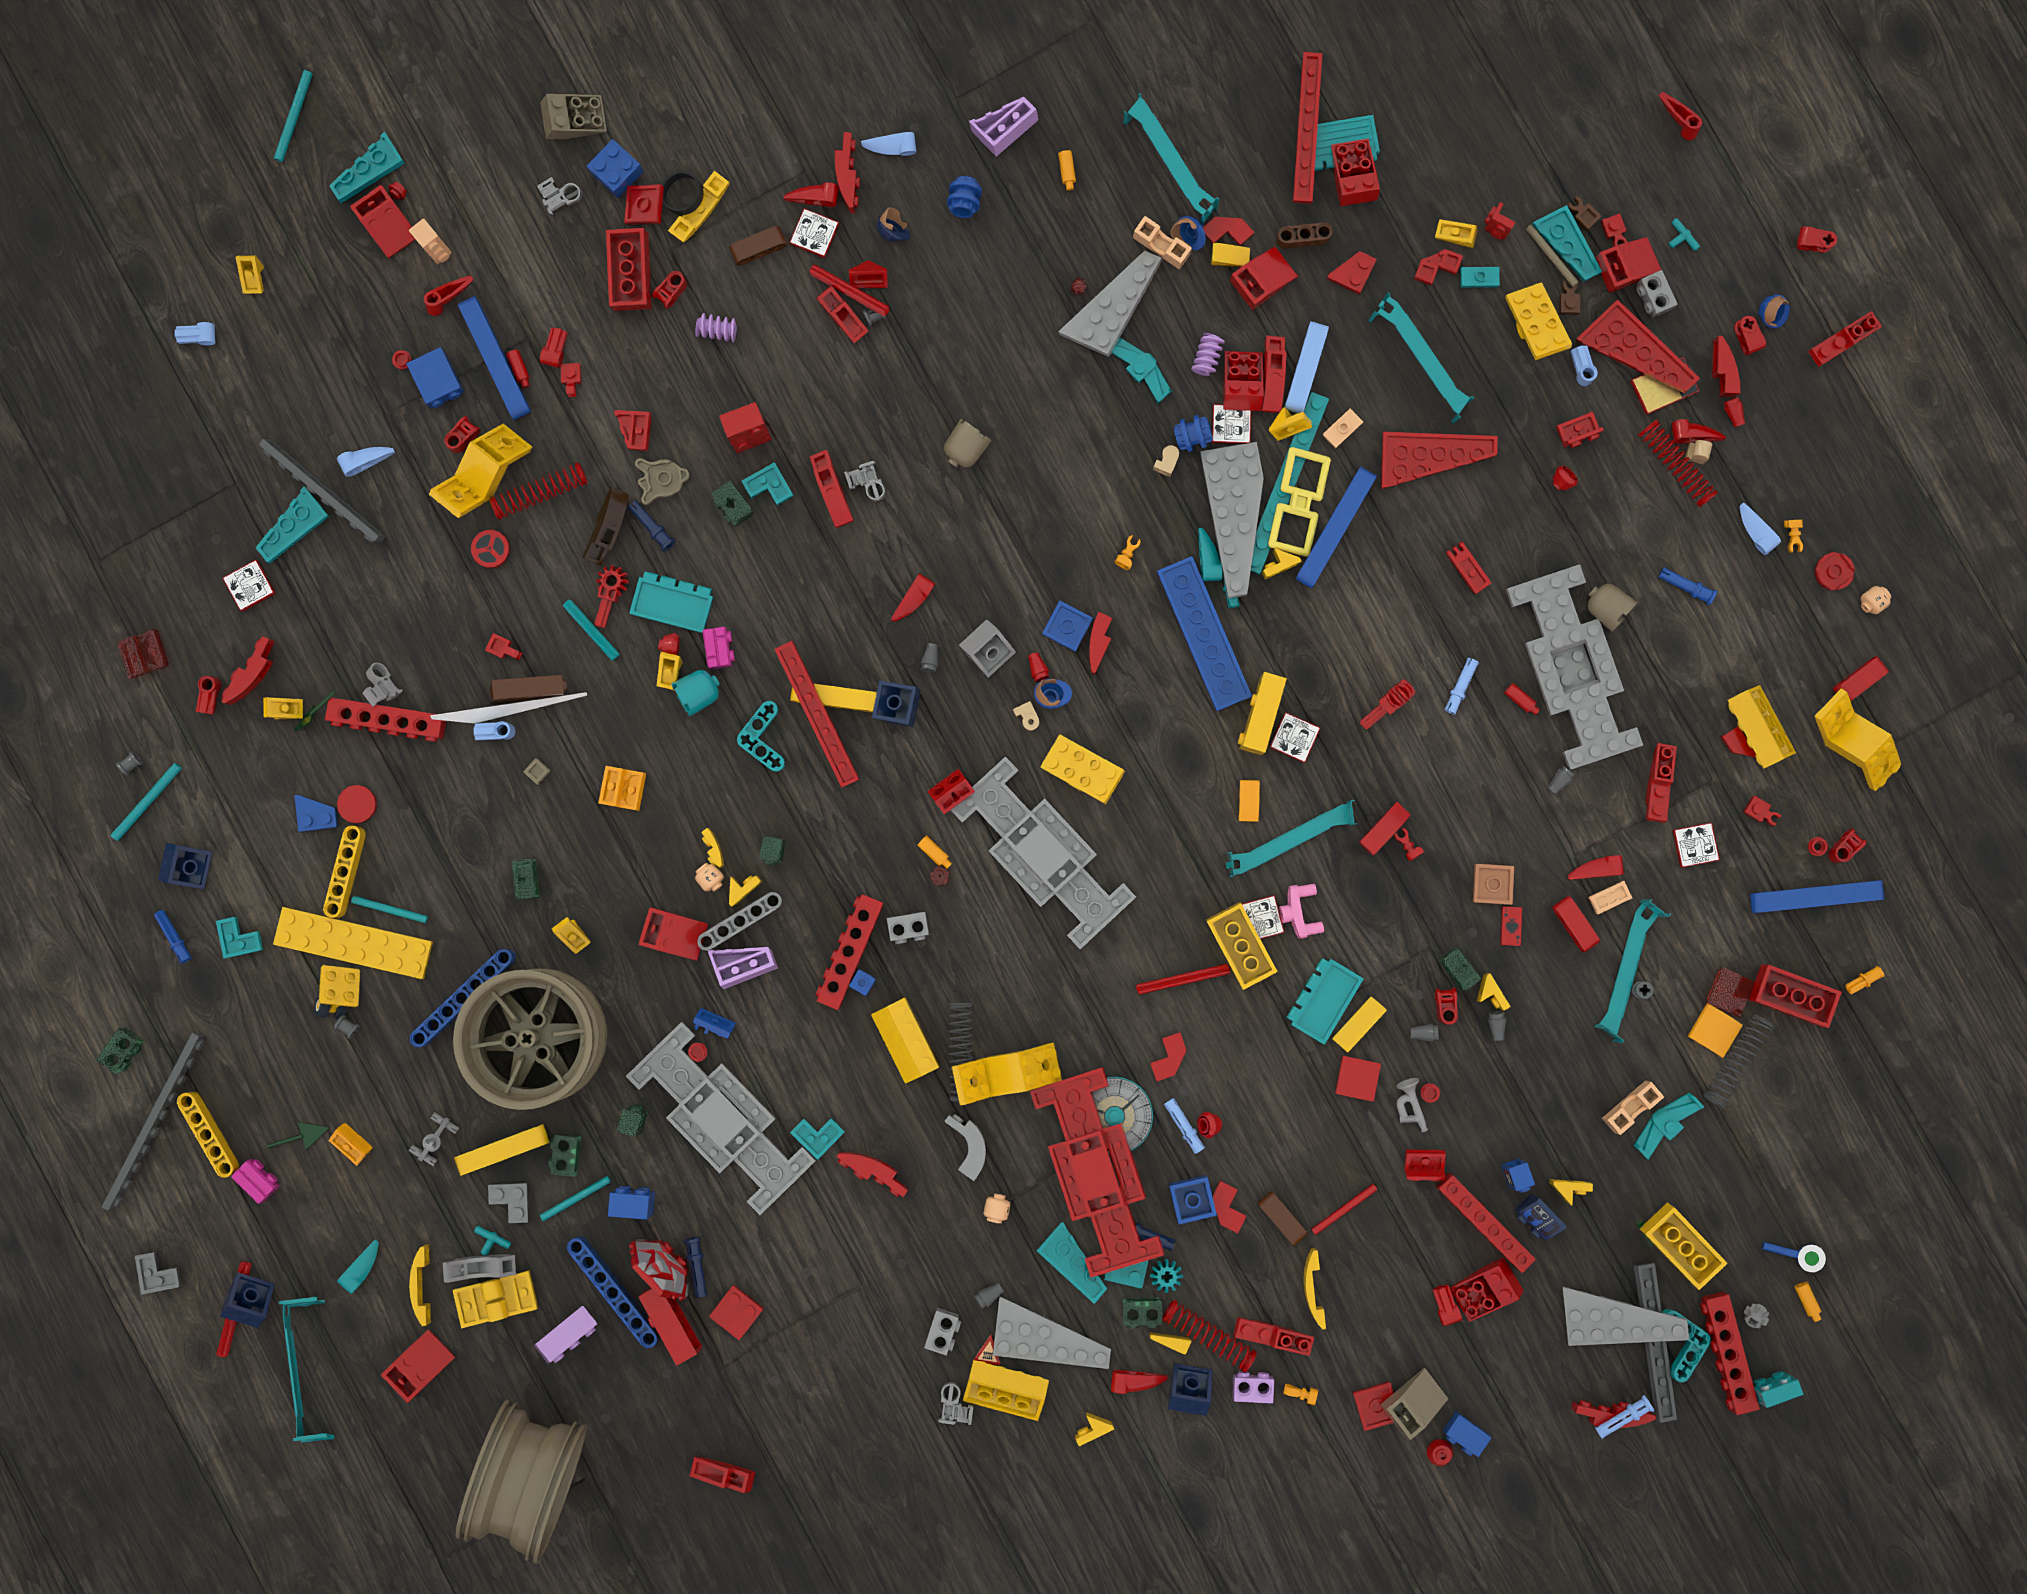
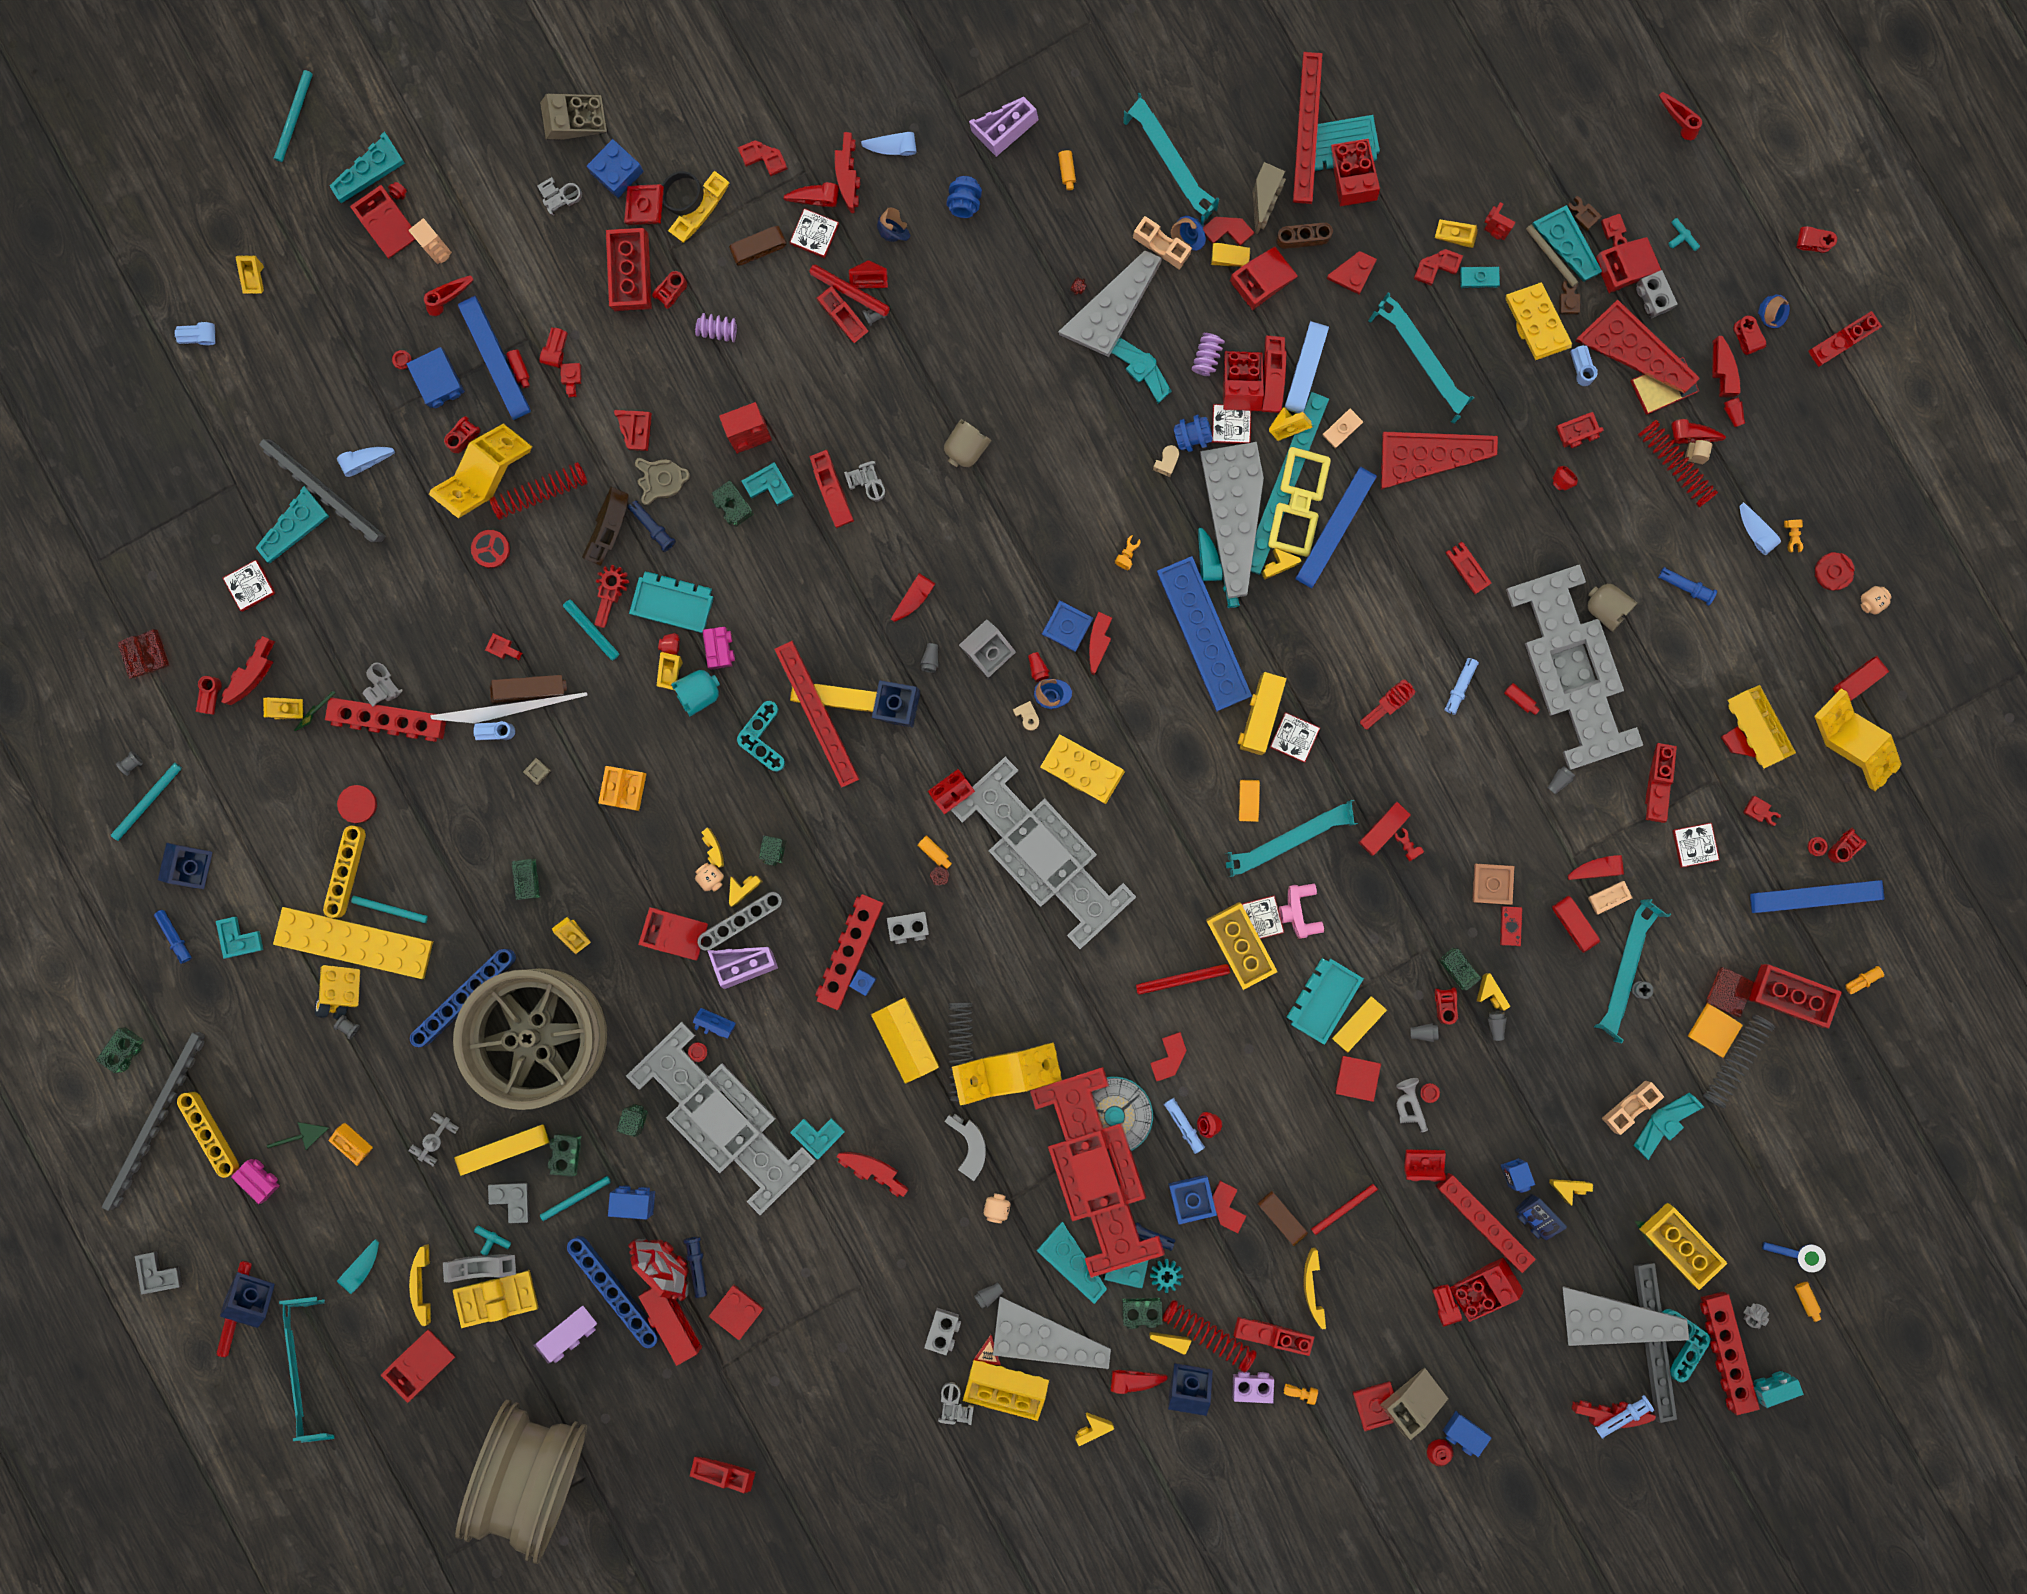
(314, 815): blue wing -> none
(756, 151): none -> red tile
(1265, 192): none -> dark tan slope

